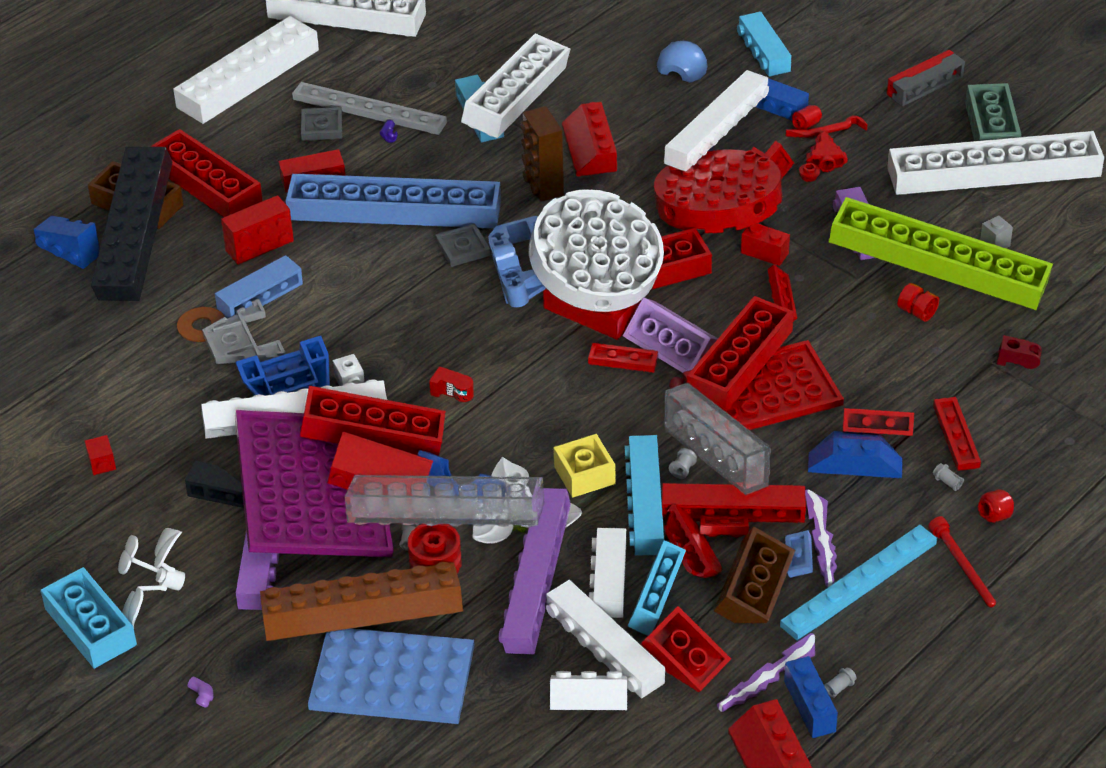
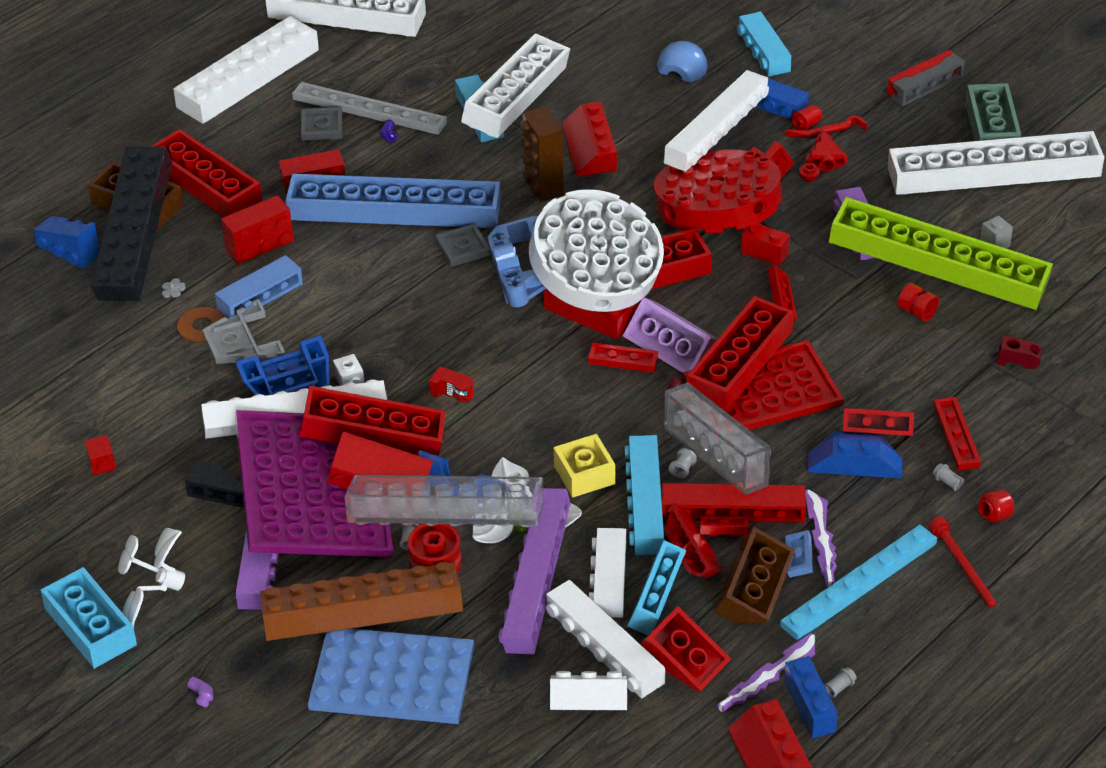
(173, 288): none -> light grey plant

